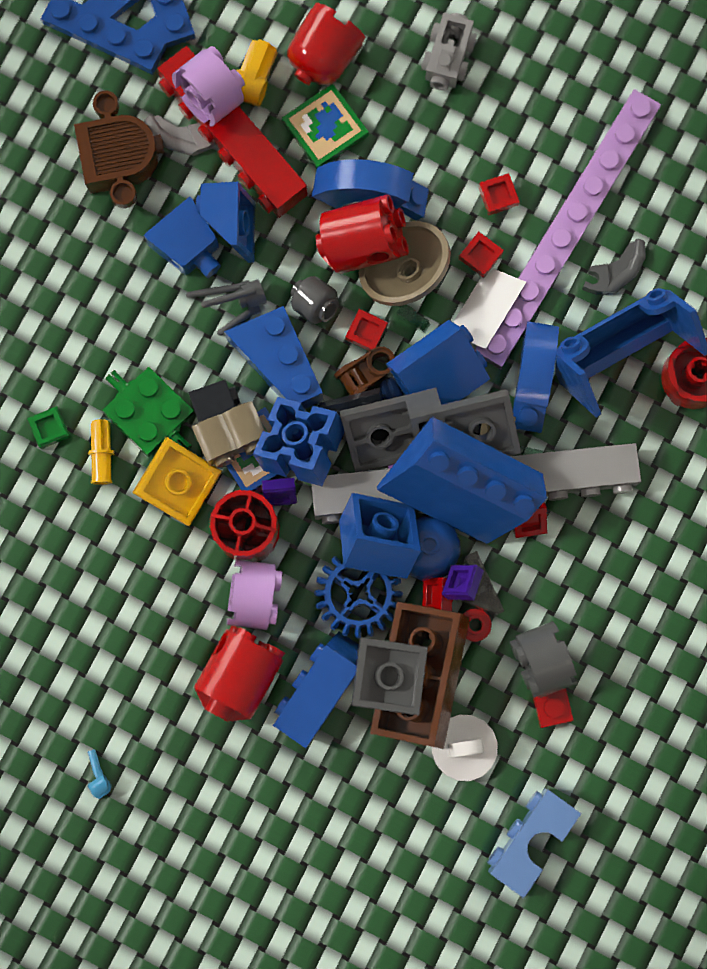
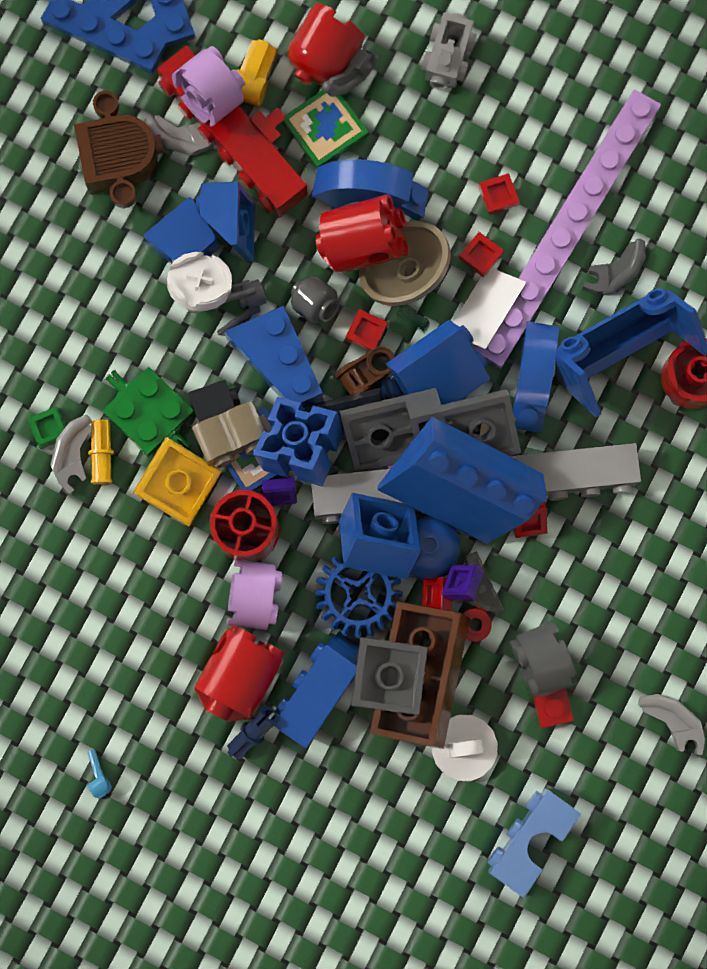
(66, 453): none -> light grey piece
(199, 281): none -> white tile
(252, 732): none -> dark blue axle
(268, 124): none -> red tile
(360, 68): none -> dark grey piece
(678, 718): none -> light grey piece

